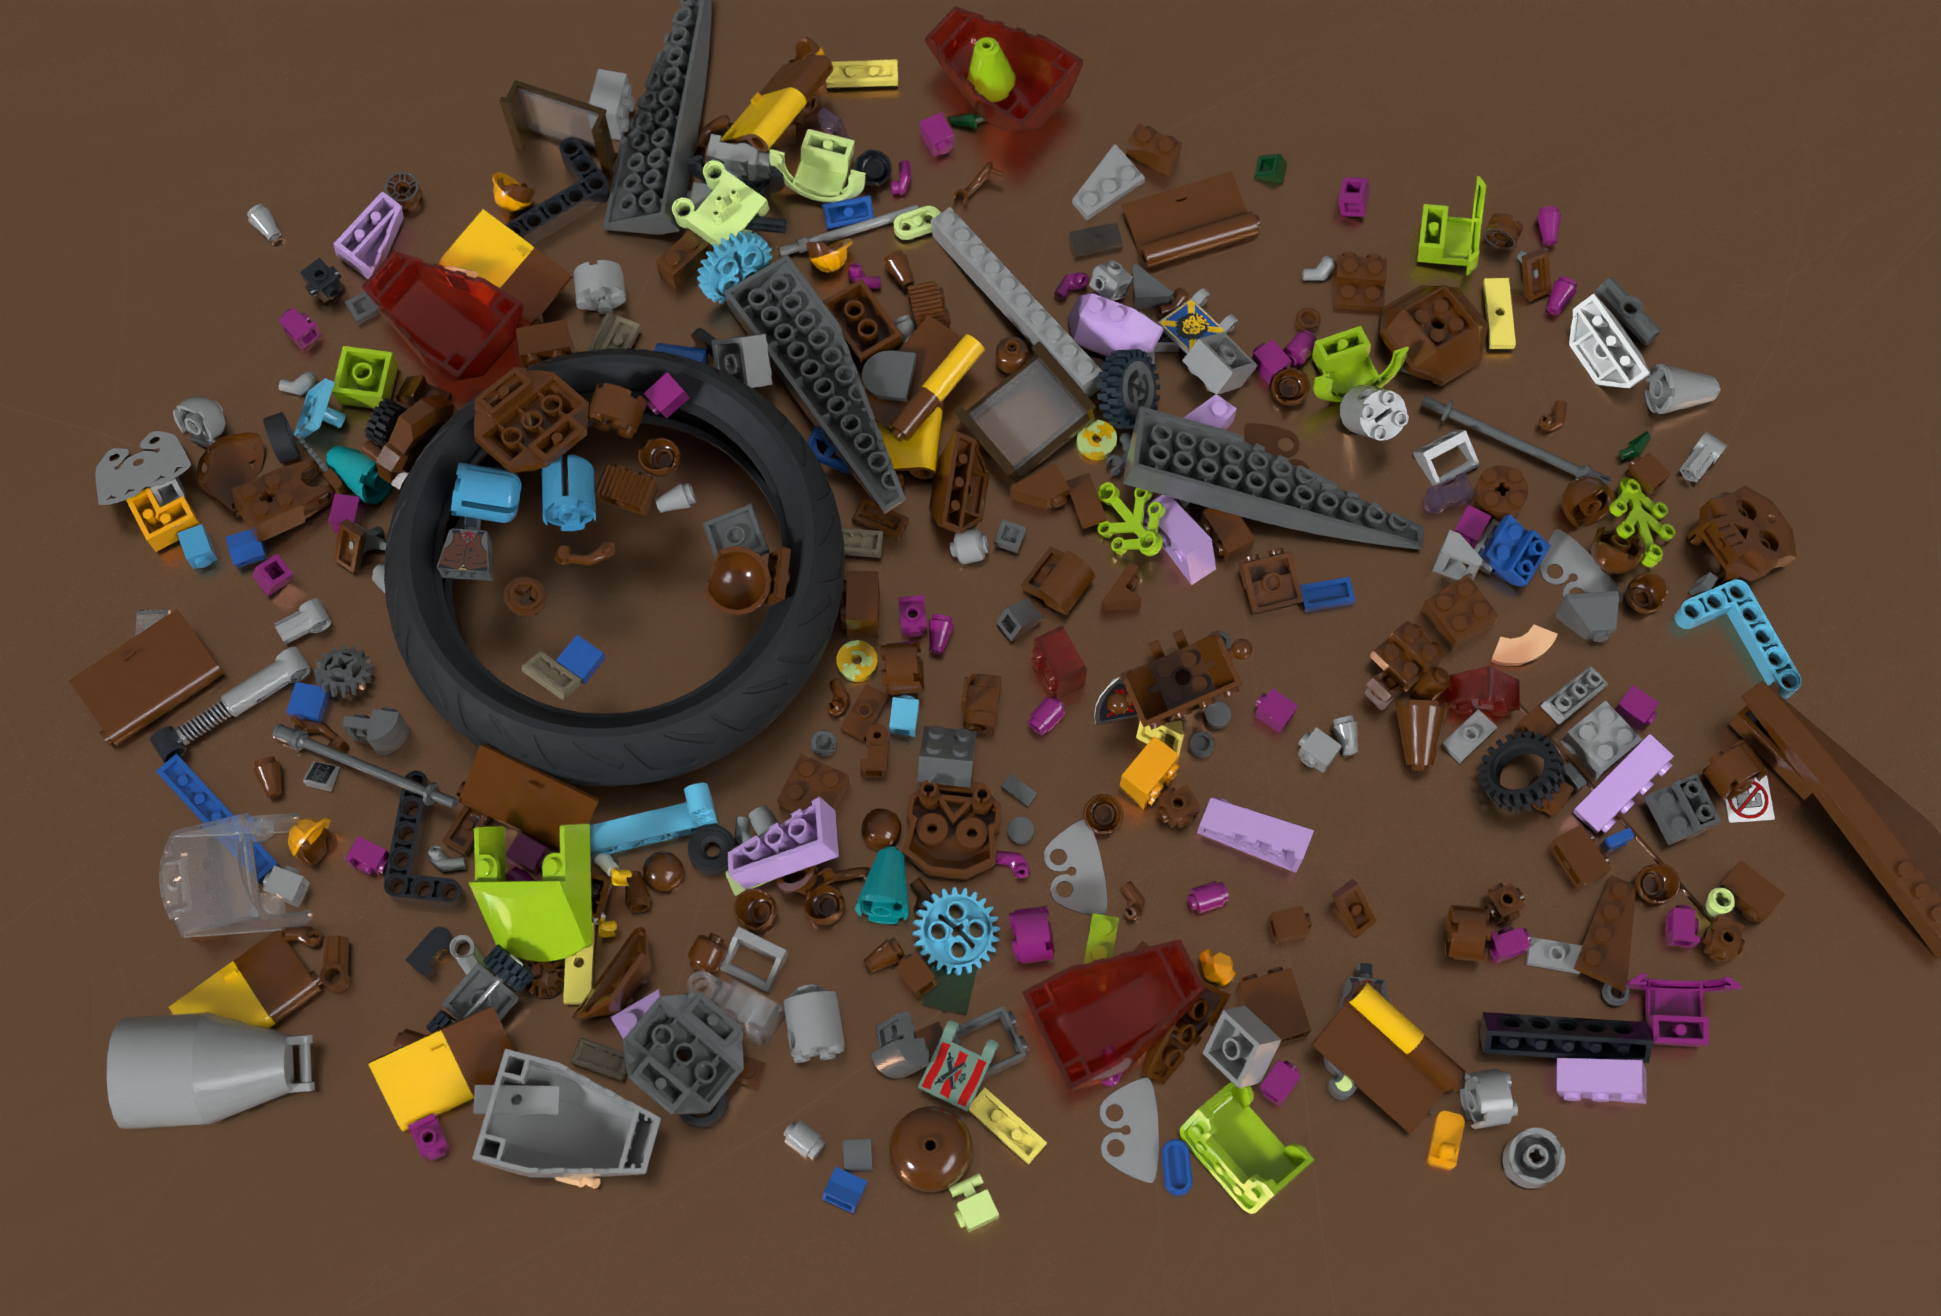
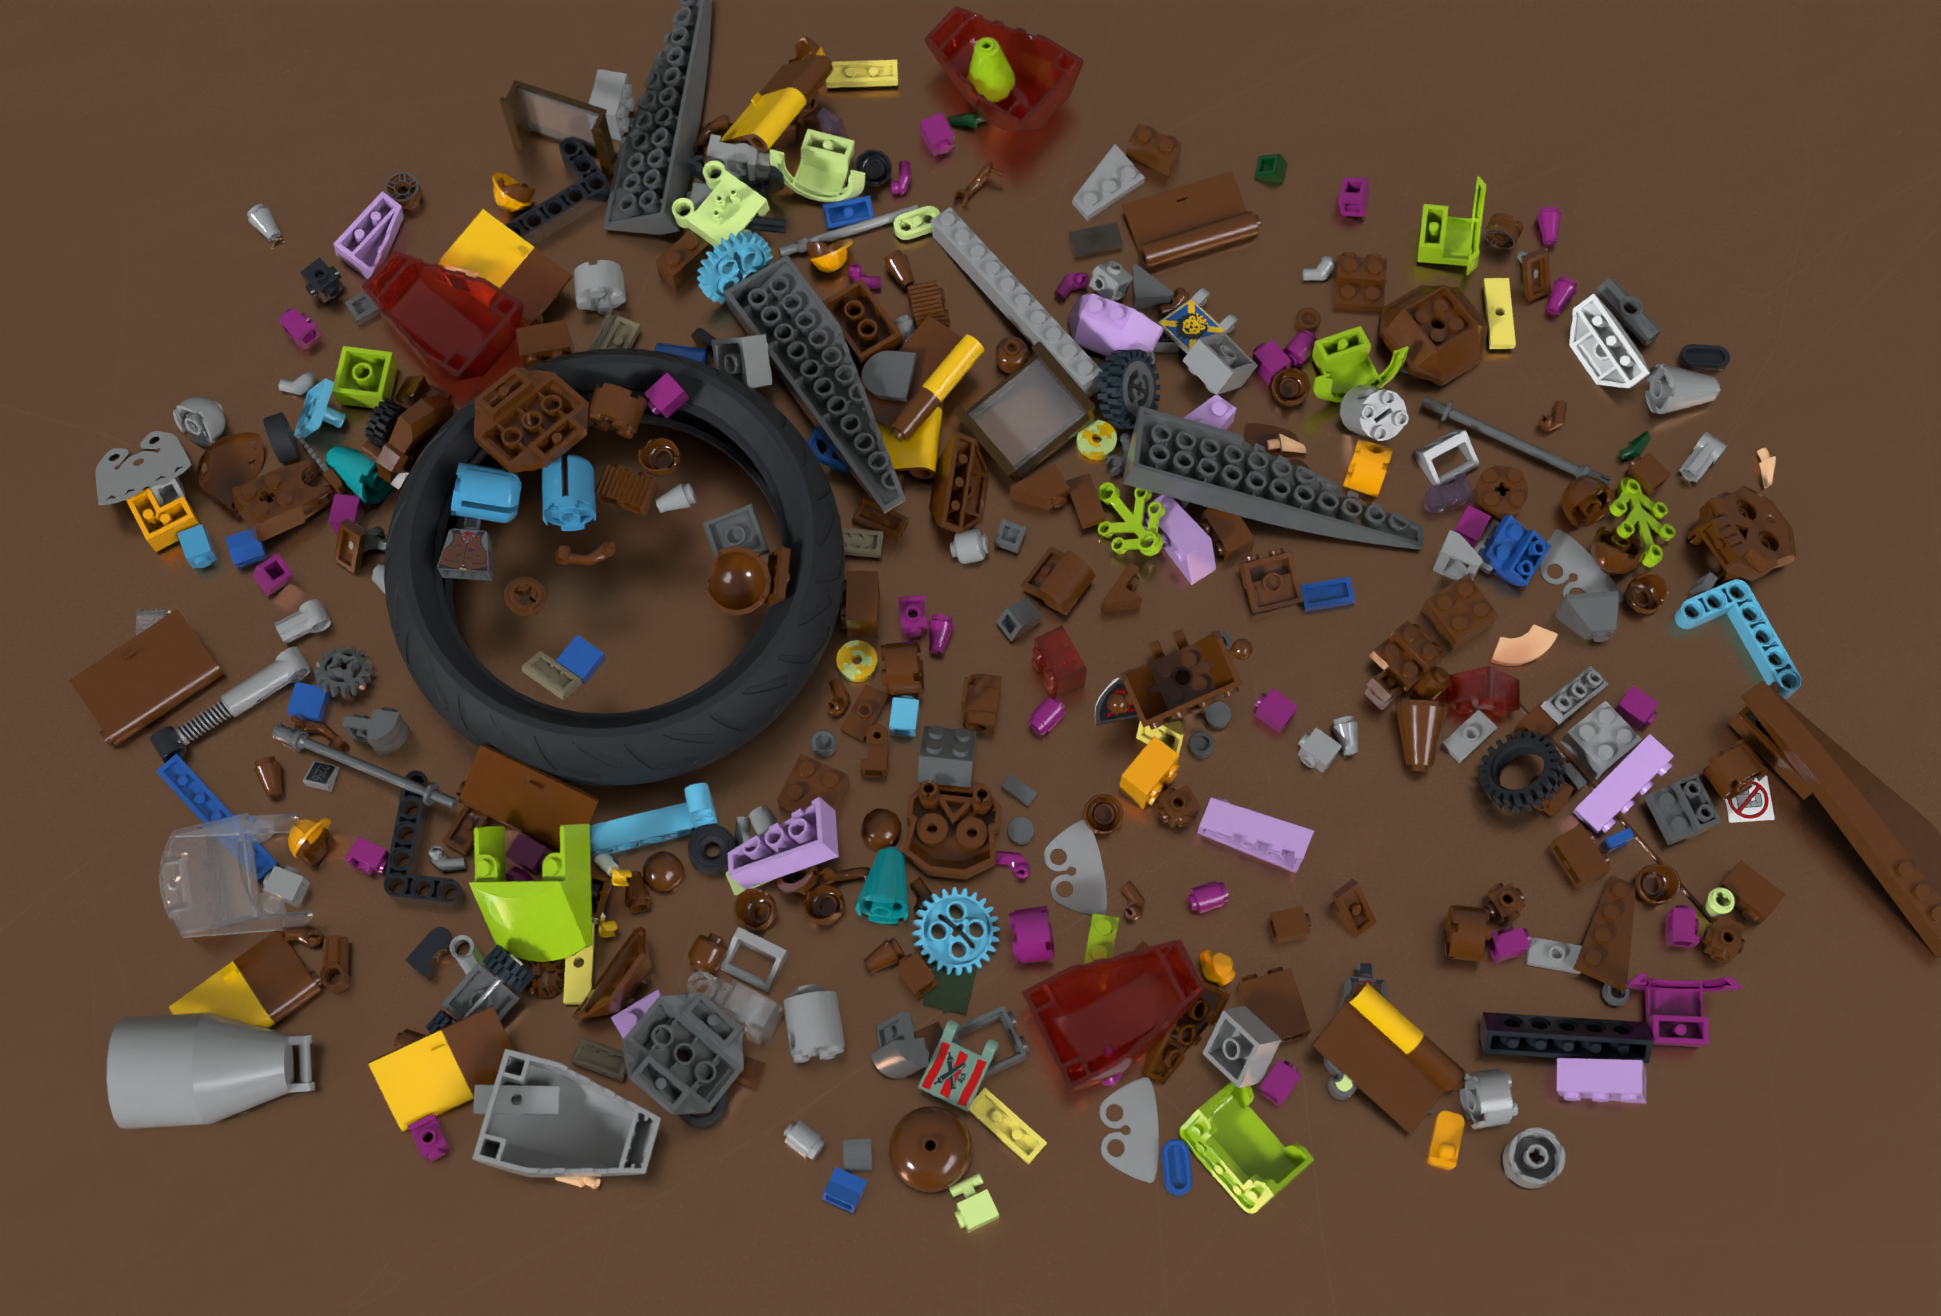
(1285, 444): none -> light nougat bar
(1367, 467): none -> light orange brick
(1704, 357): none -> black tile
(1767, 467): none -> light nougat bar

